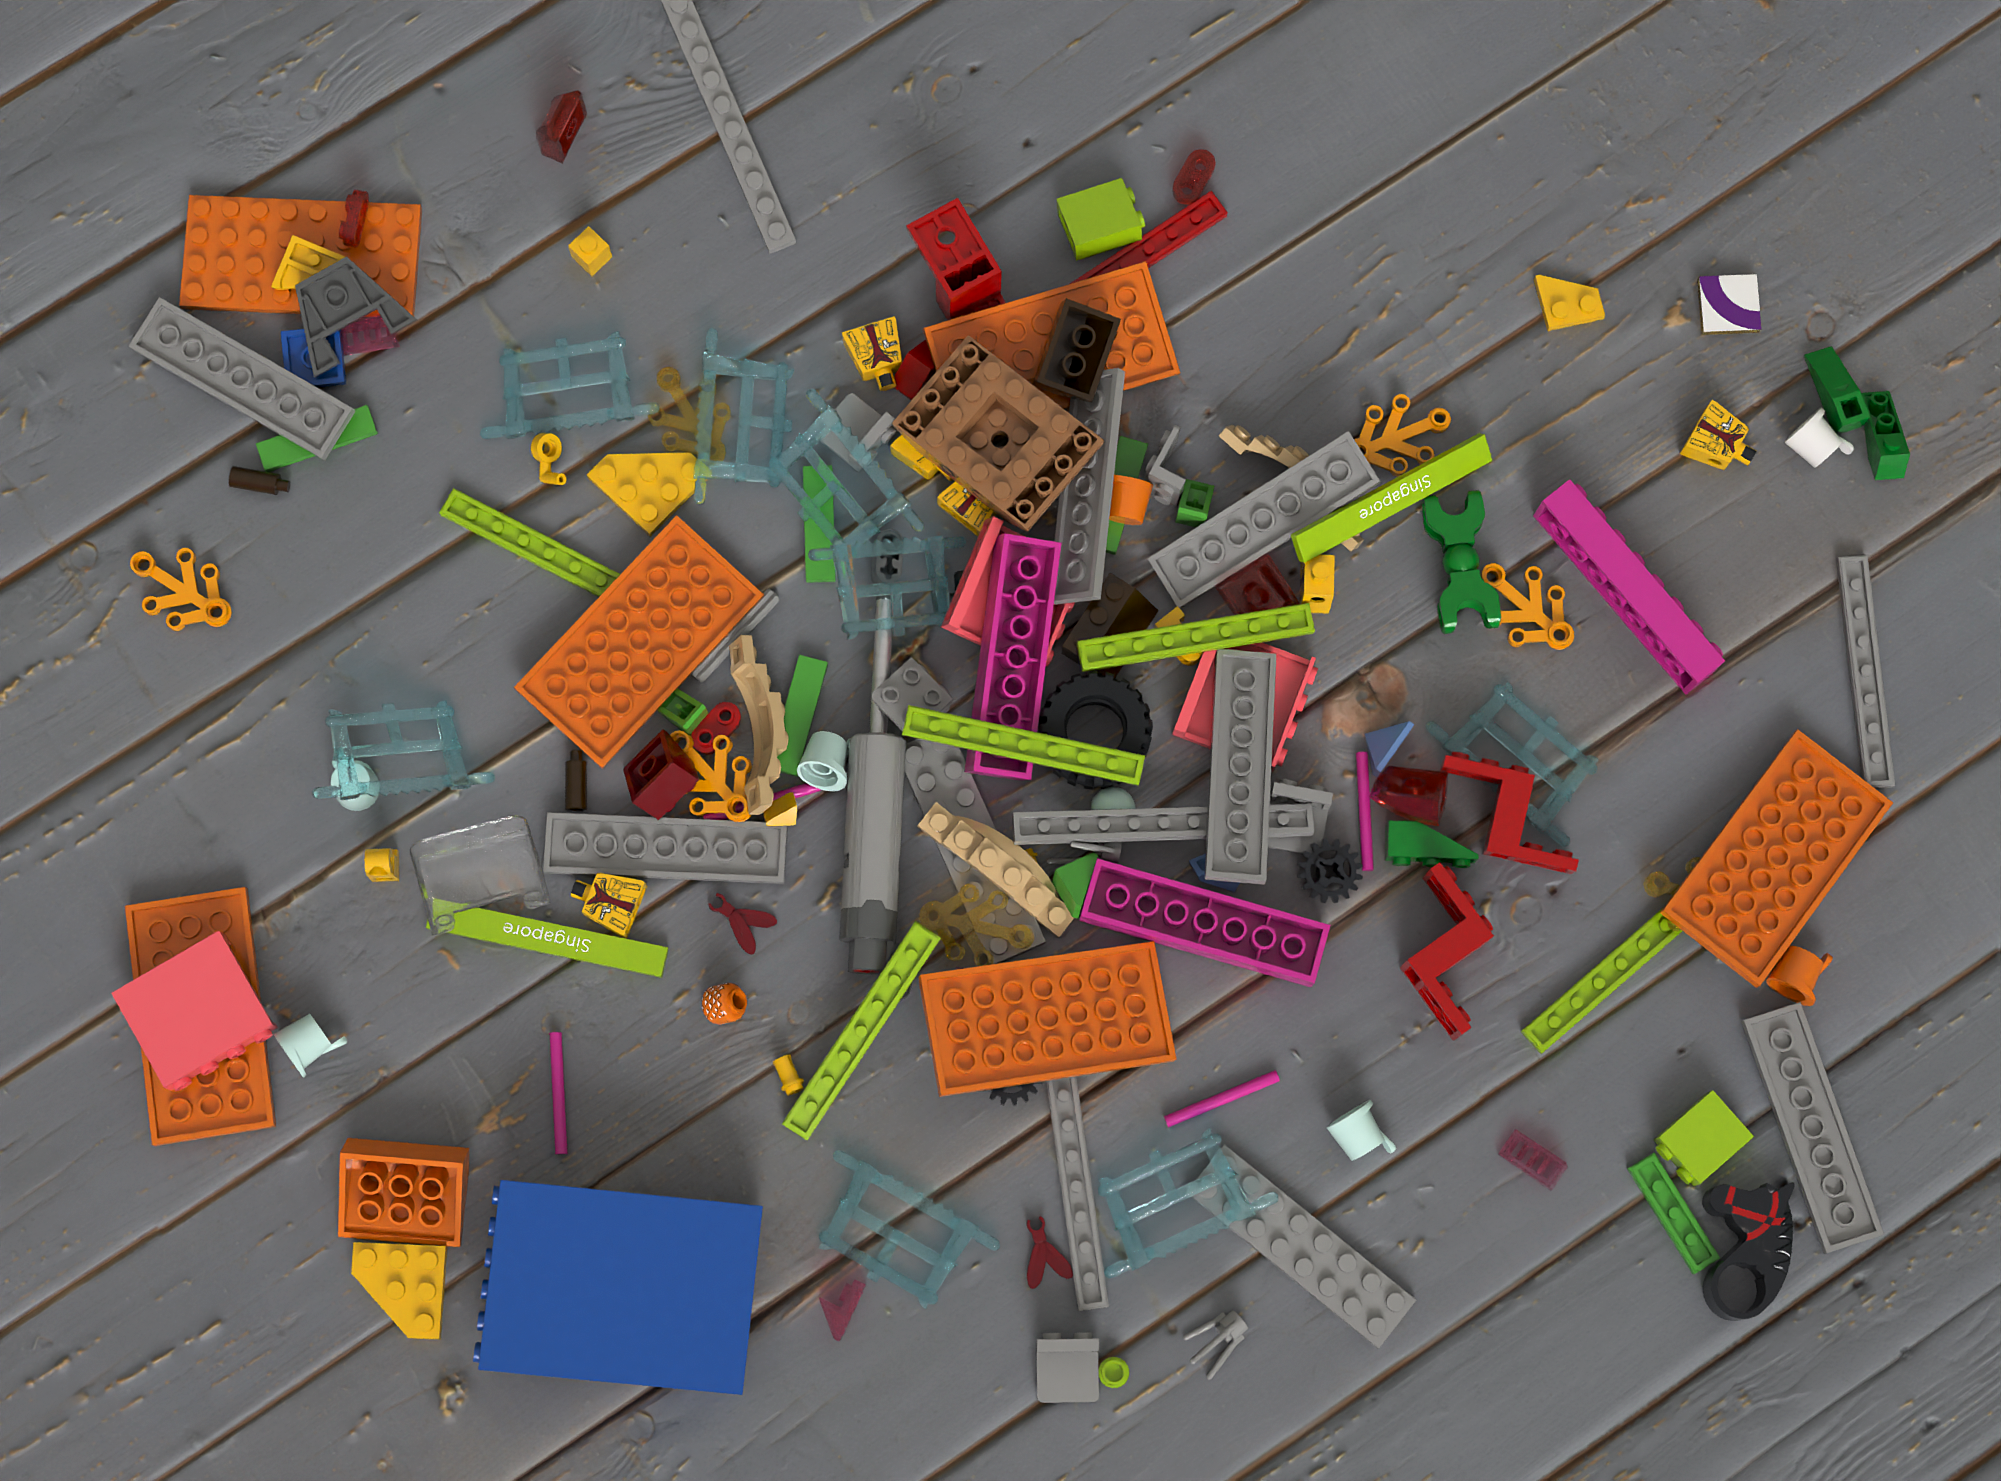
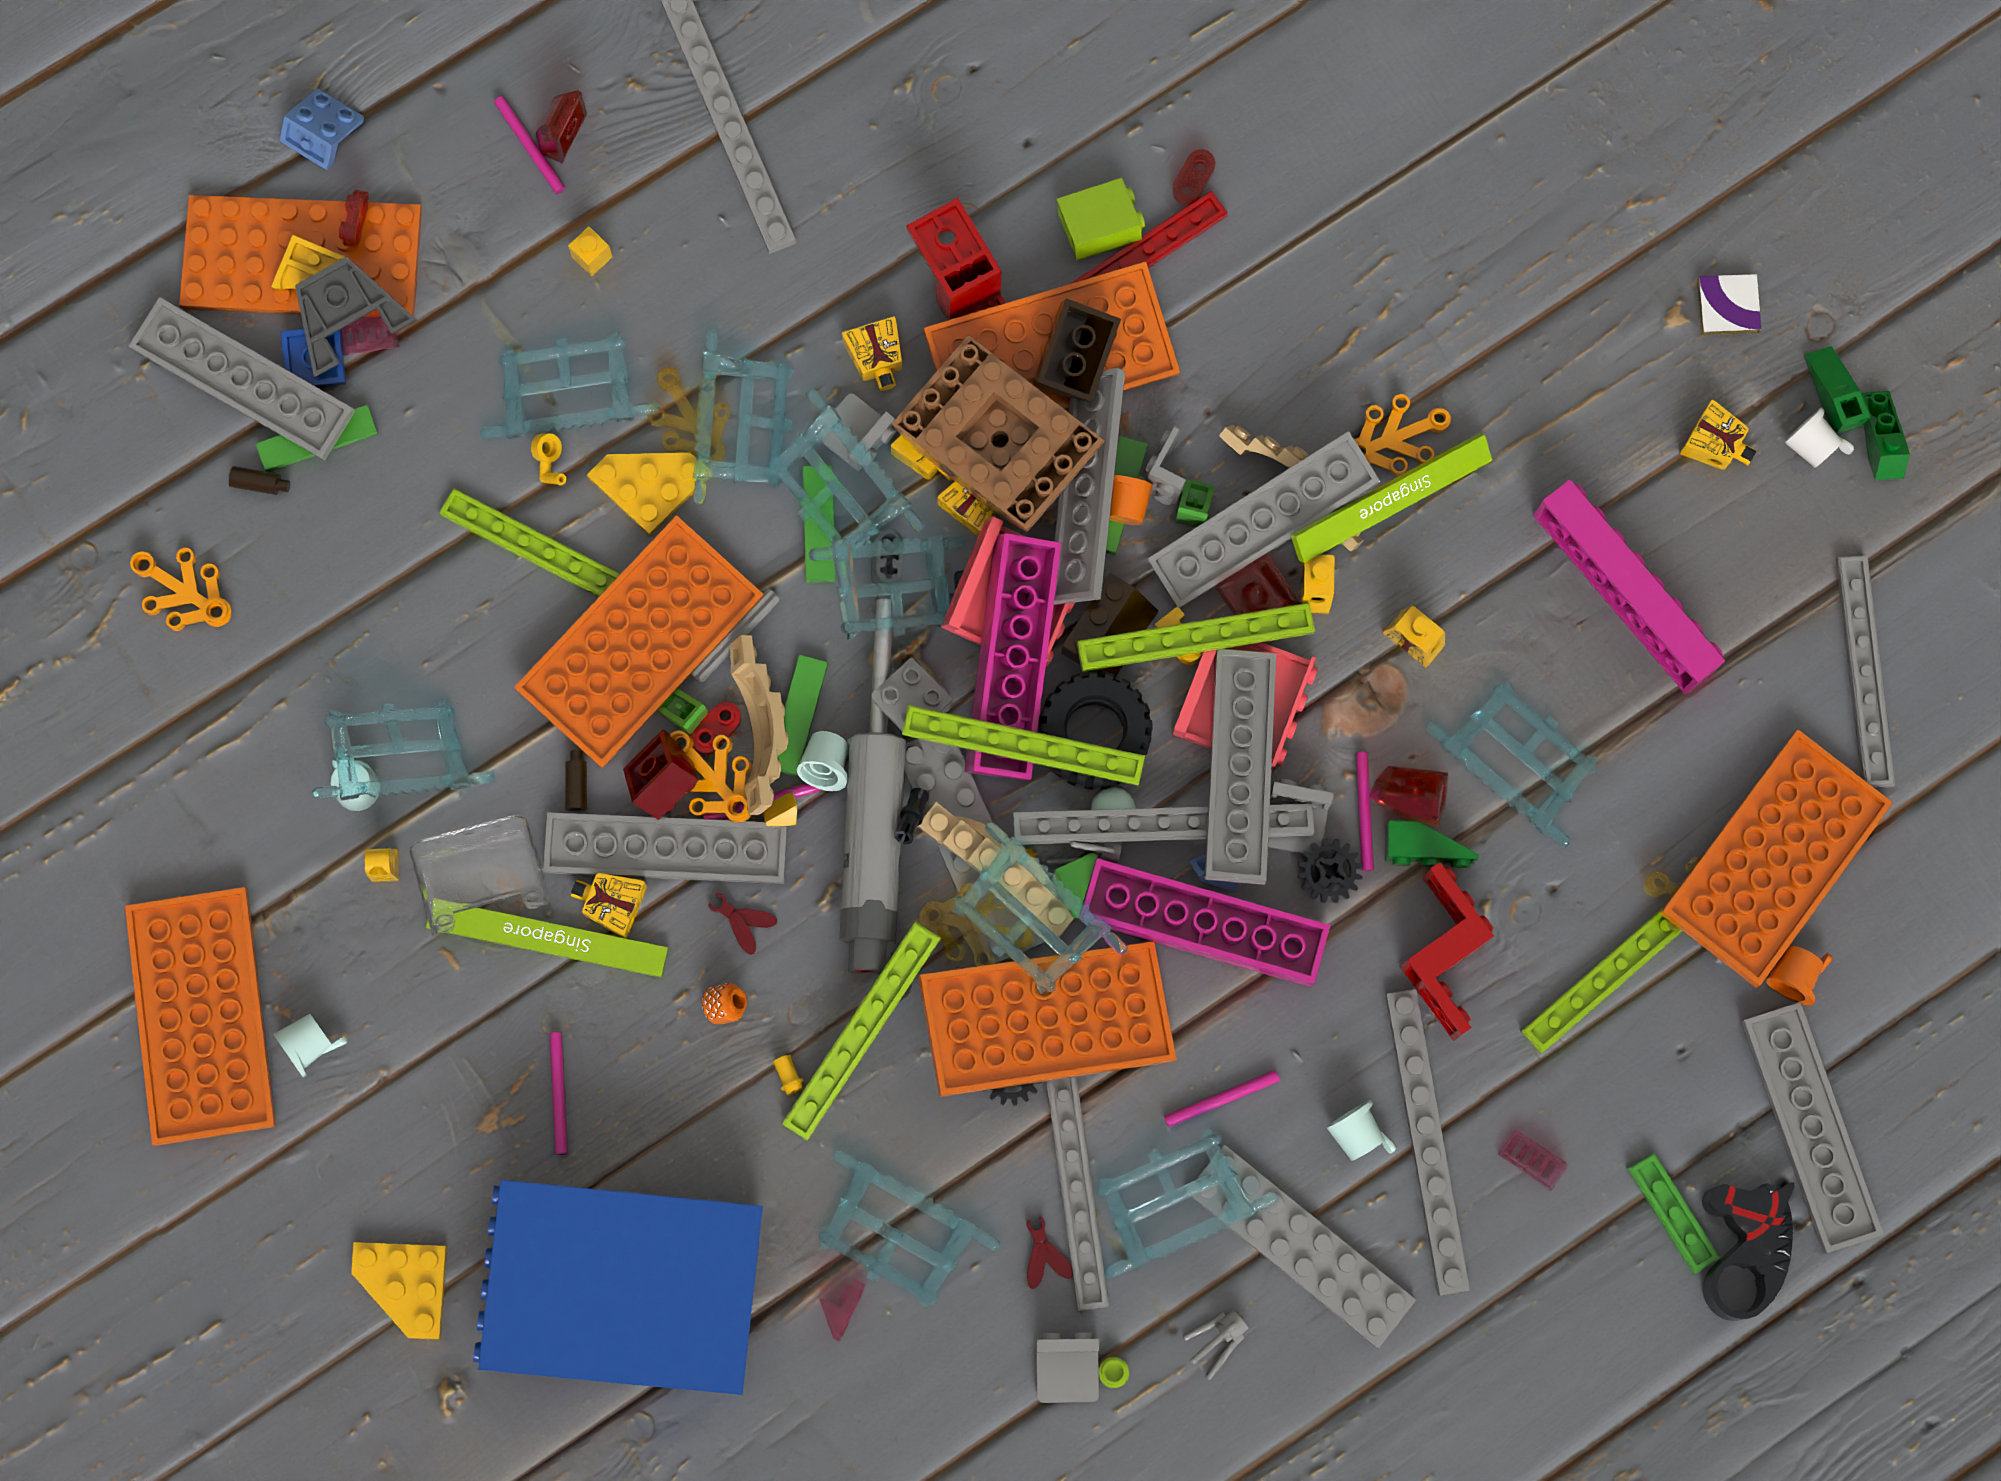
(194, 1012): coral panel -> none
(318, 126): none -> medium blue bracket
(402, 1192): orange slope -> none
(529, 145): none -> dark pink bar
(911, 815): none -> black pin
(914, 371): red slope -> none
(988, 880): none -> clear light blue piece
(1384, 743): medium blue slope -> none
(1416, 635): none -> yellow torso
(1427, 1142): none -> light grey plate
(1461, 562): green piece -> none
(1509, 812): red bracket -> none
(1531, 609): light orange plant -> none
(1567, 302): yellow wing -> none
(1702, 1139): lime brick -> none

